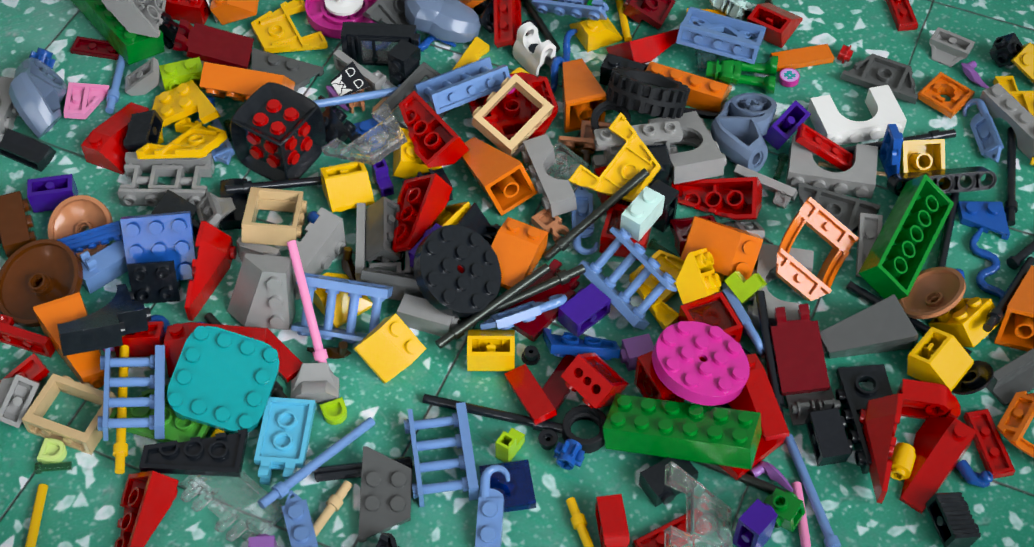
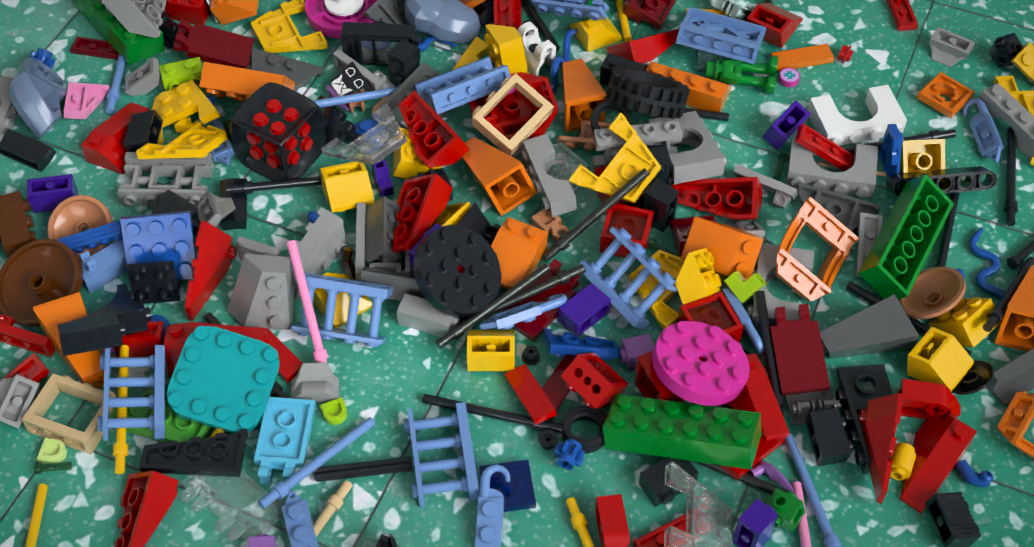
(275, 201): tan window -> none
(335, 352): dark brown bar -> none
(384, 494): dark grey wing -> none
(390, 348): yellow slope -> none
(506, 47): none -> yellow slope
(509, 444): lime piece -> none
(584, 208): medium blue plate -> none
(585, 153): dark brown bar -> none
(642, 213): light aqua brick -> none
(741, 129): sand blue piece -> none
(882, 71): dark grey wing -> none
(972, 75): medium lavender bar -> none
(985, 215): blue wing -> none
(989, 444): red tile -> none

